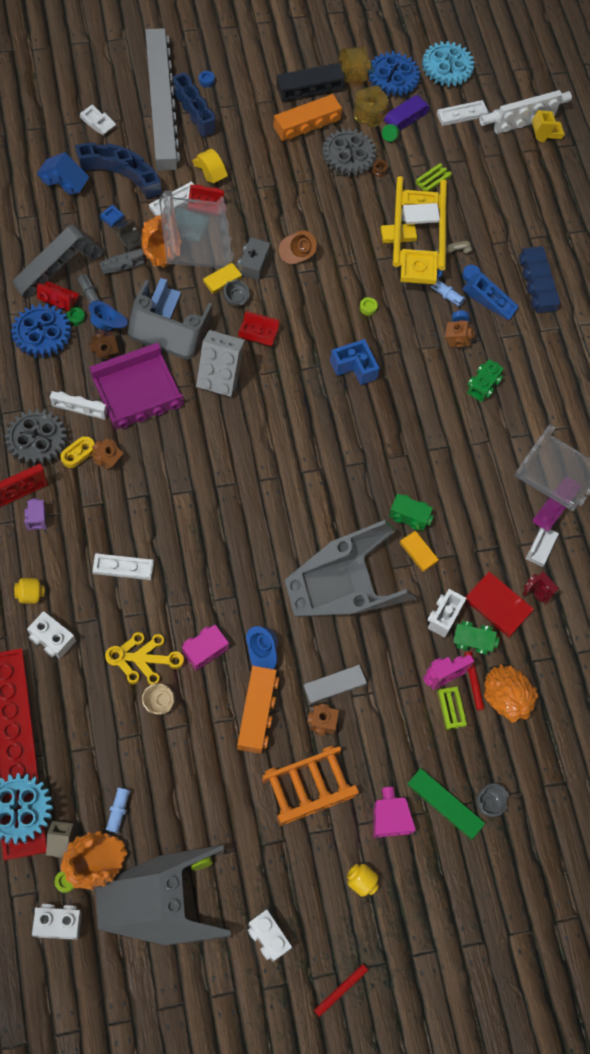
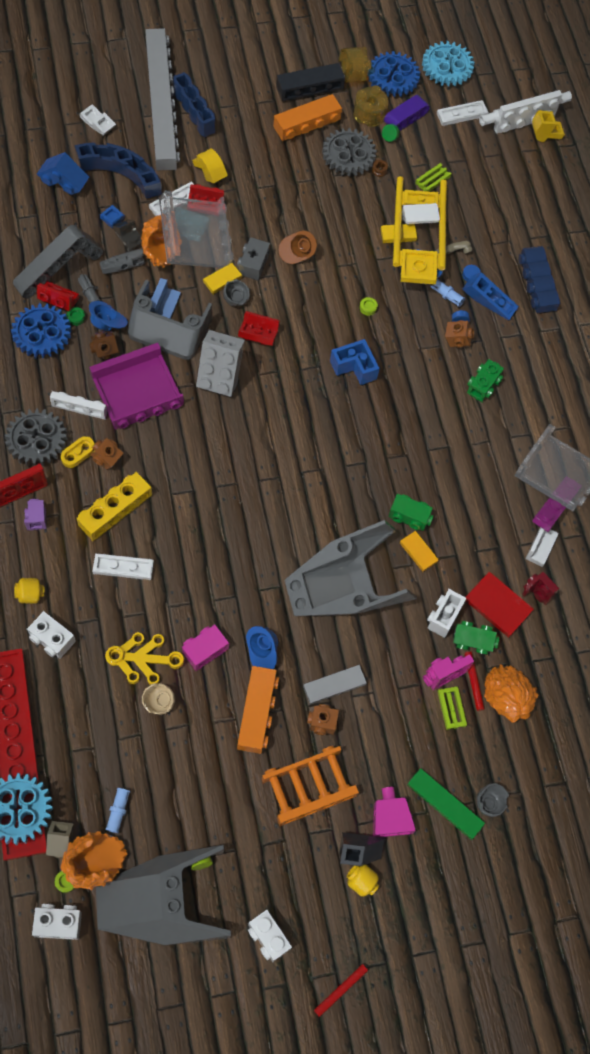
(111, 515): none -> yellow brick
(206, 79): blue tile -> none
(360, 849): none -> black slope

